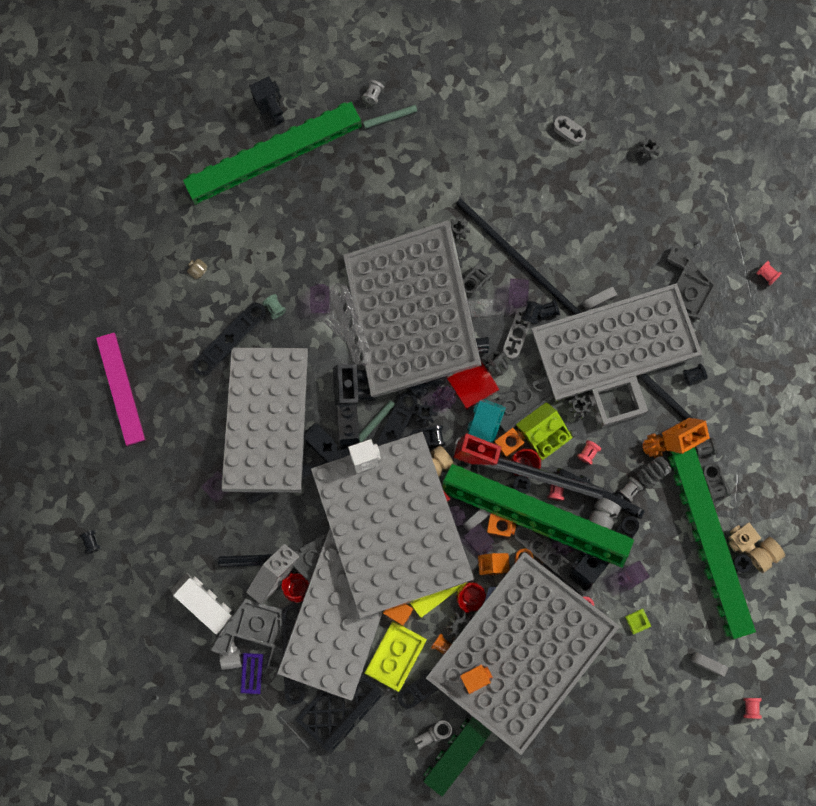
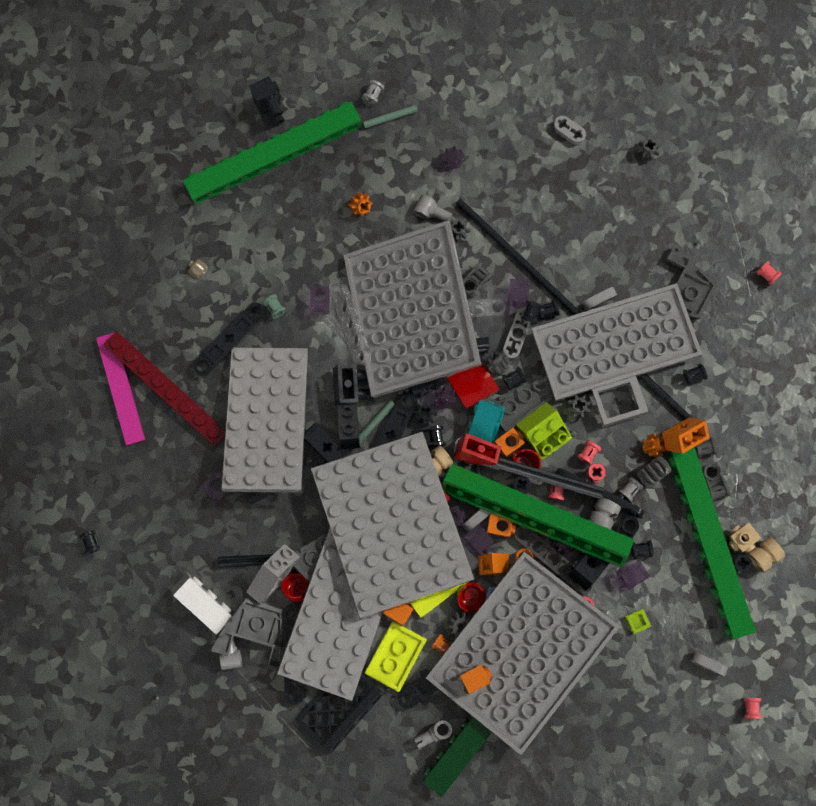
(165, 389): none -> dark red plate
(252, 670): dark purple tile -> none
(360, 204): none -> orange gear
(364, 455): white brick -> none
(427, 208): none -> light grey pin
(453, 158): none -> clear purple gear
(514, 378): none -> black bush
(595, 467): none -> coral bush
(642, 549): none -> black bush

